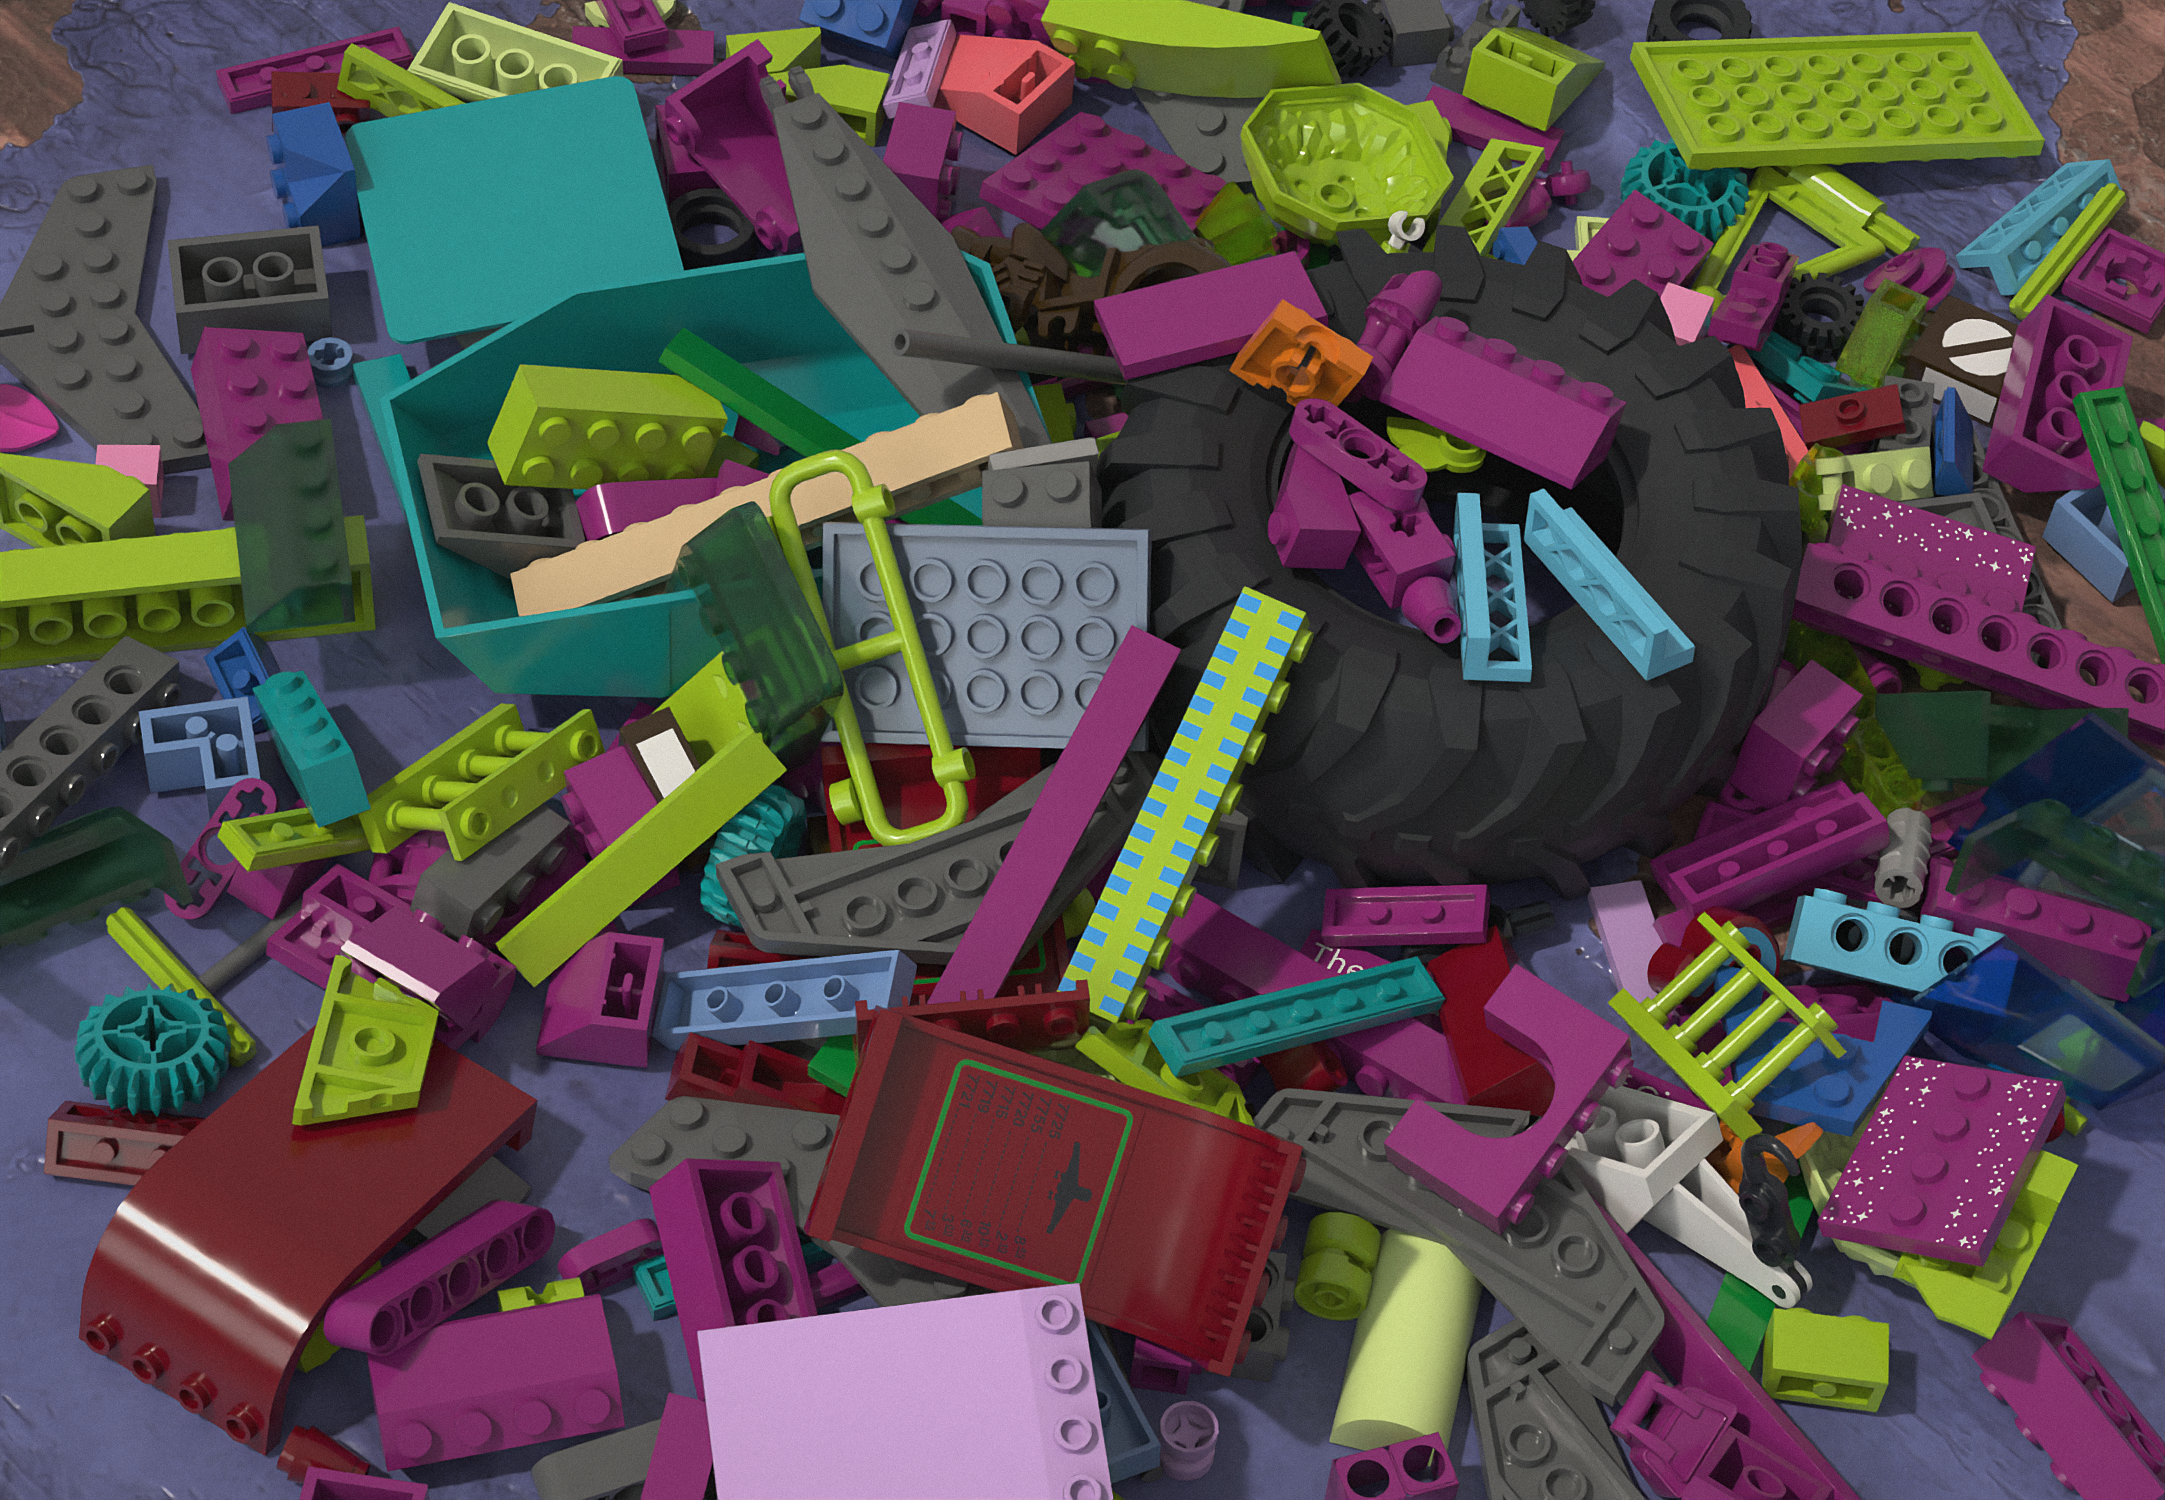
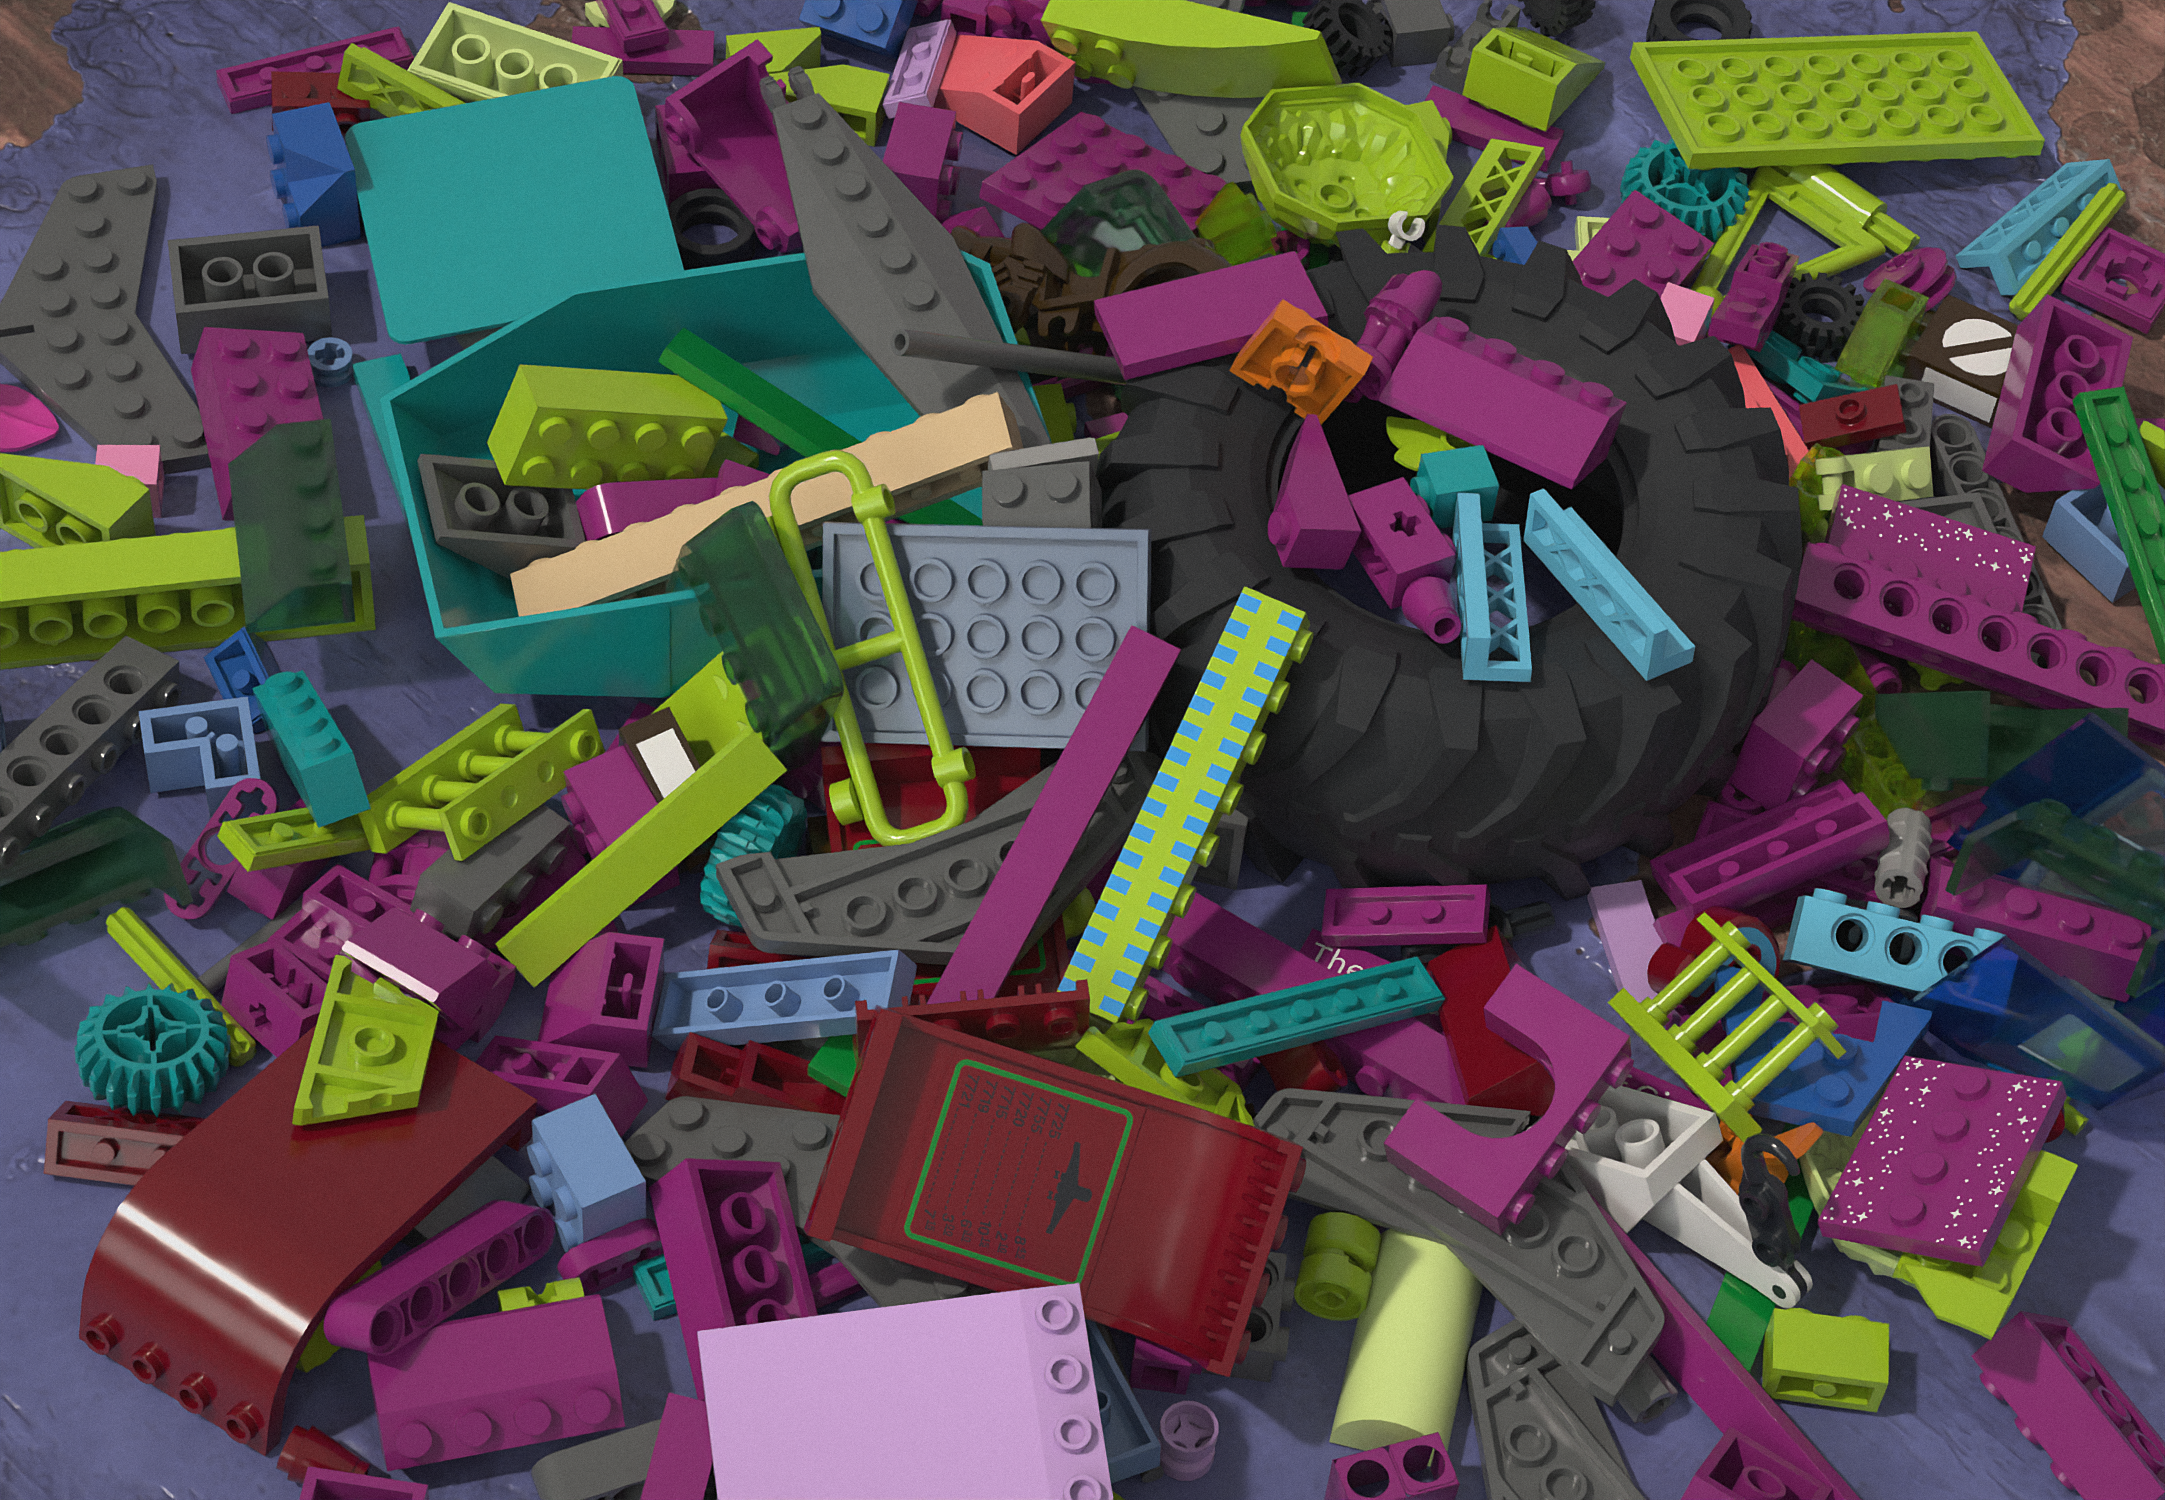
(273, 995): none -> magenta brick
(566, 1074): none -> magenta slope
(584, 1173): none -> medium blue brick
(1385, 476): magenta beam -> none
(1453, 472): none -> teal brick
(1676, 1436): magenta piece -> none
(1953, 447): blue slope -> none

